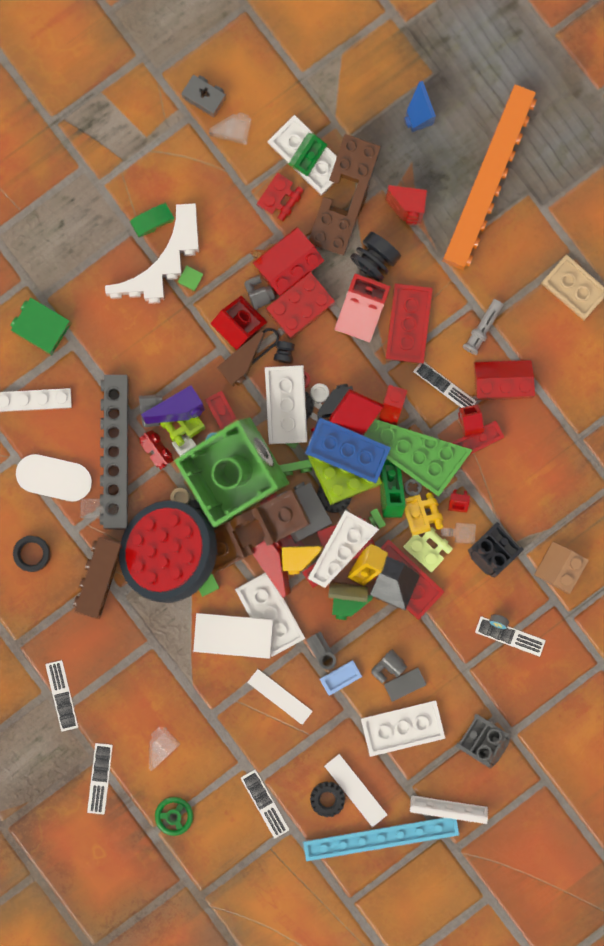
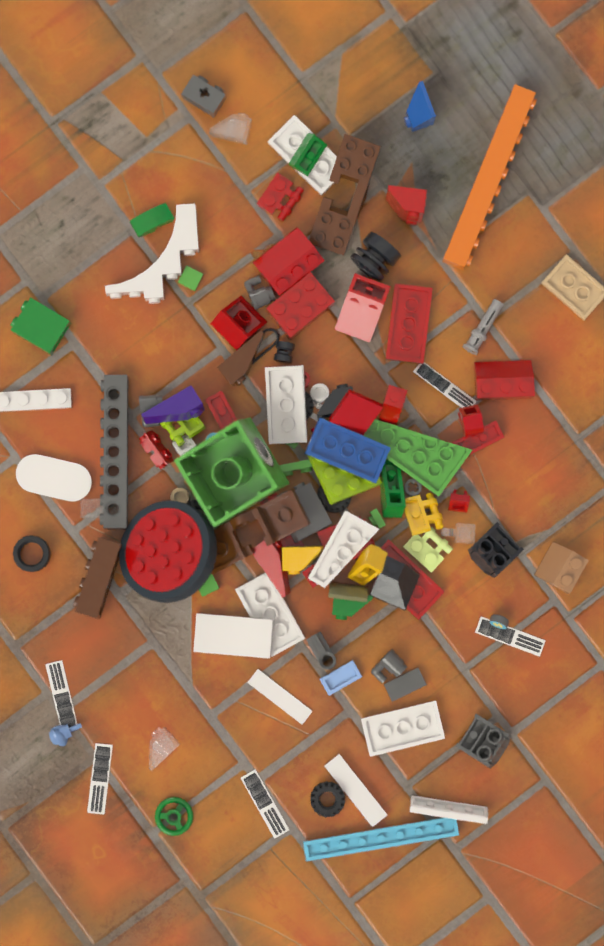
(60, 734): none -> medium blue piece

